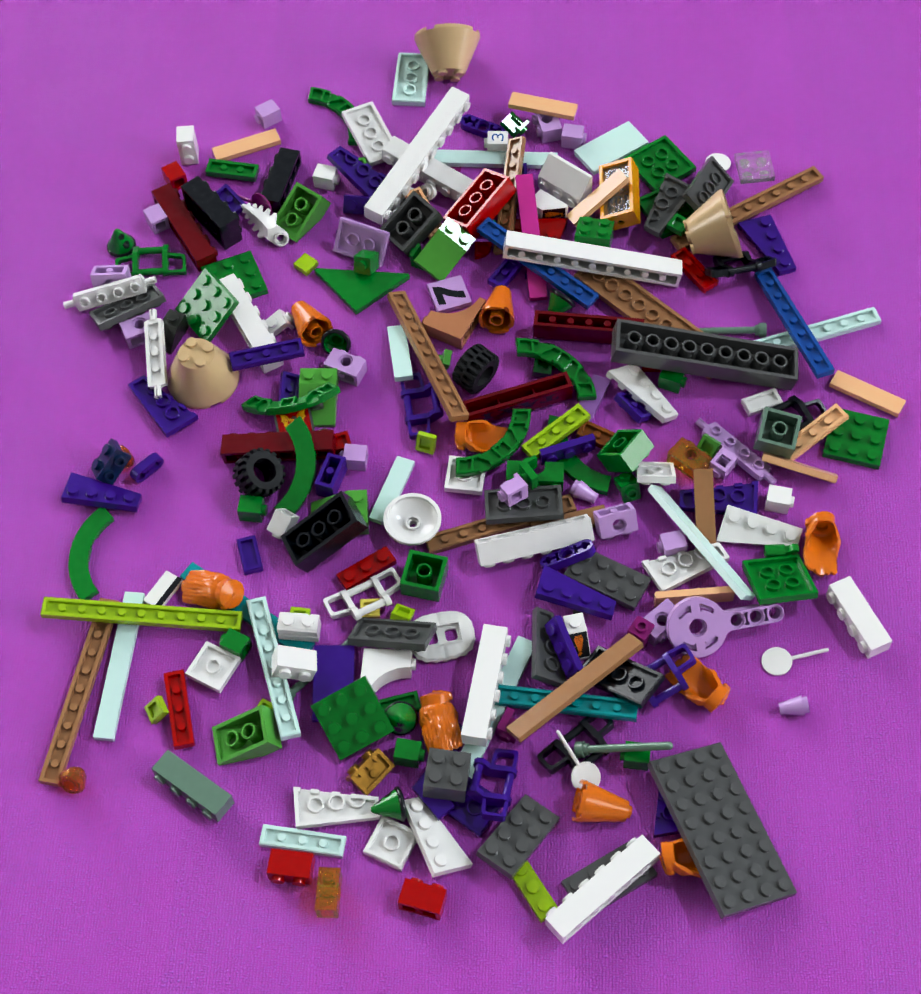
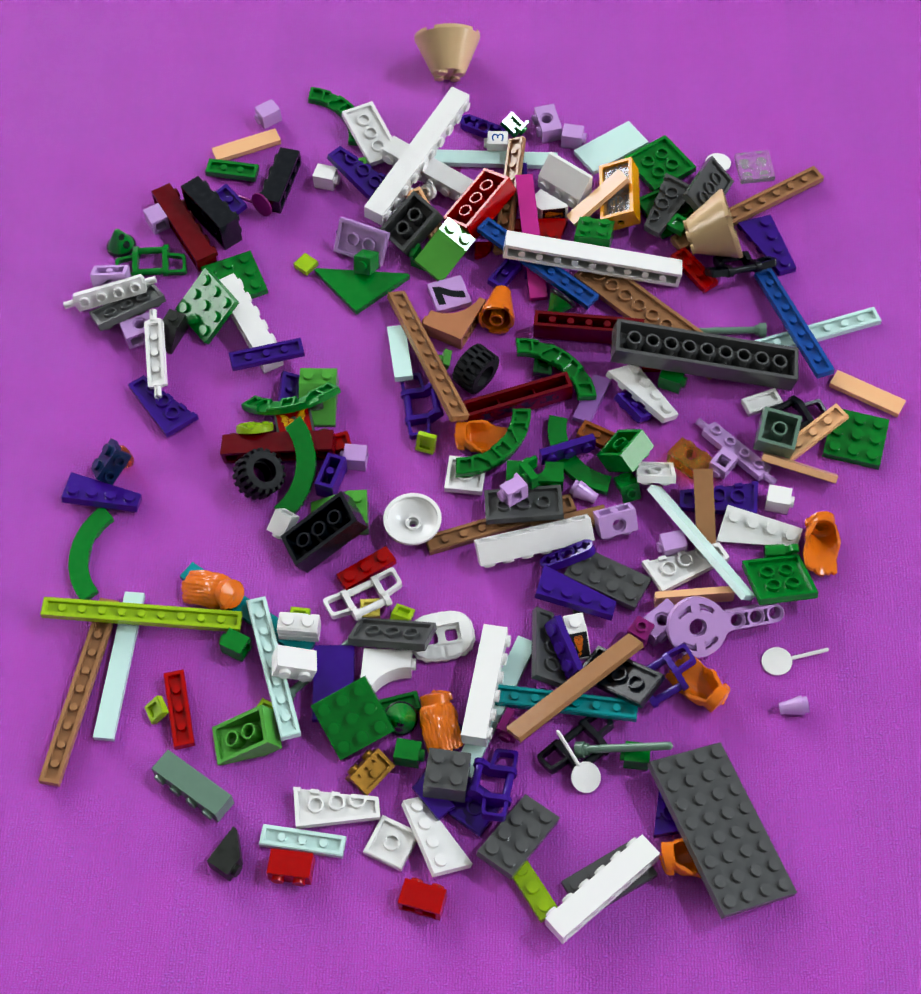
(73, 780): clear orange cone -> none
(146, 467): dark purple beam -> none
(163, 589): white tile -> none
(174, 175): red brick -> none
(187, 145): brick -> none
(201, 375): tan cone -> none
(213, 667): white plate -> none
(227, 856): none -> pearl dark grey slope
(249, 555): dark purple tile -> none
(251, 508): green brick -> none
(254, 427): none -> lime tile
(265, 224): white plant -> none
(279, 321): white bracket -> none
(301, 211): bright green slope -> none
(309, 323): orange cone -> none
(328, 892): clear yellow brick -> none
(335, 339): hat -> none
(350, 374): lavender brick -> none
(354, 204): dark purple plate -> none
(391, 805): green hat -> none
(392, 487): light aqua tile -> none
(410, 80): light aqua tile -> none
(424, 575): green brick -> none
(543, 106): light nougat tile -> none
(556, 430): lime plate -> none
(599, 805): orange cone -> none
(709, 445): bright green plate -> none
(858, 617): white brick -> none

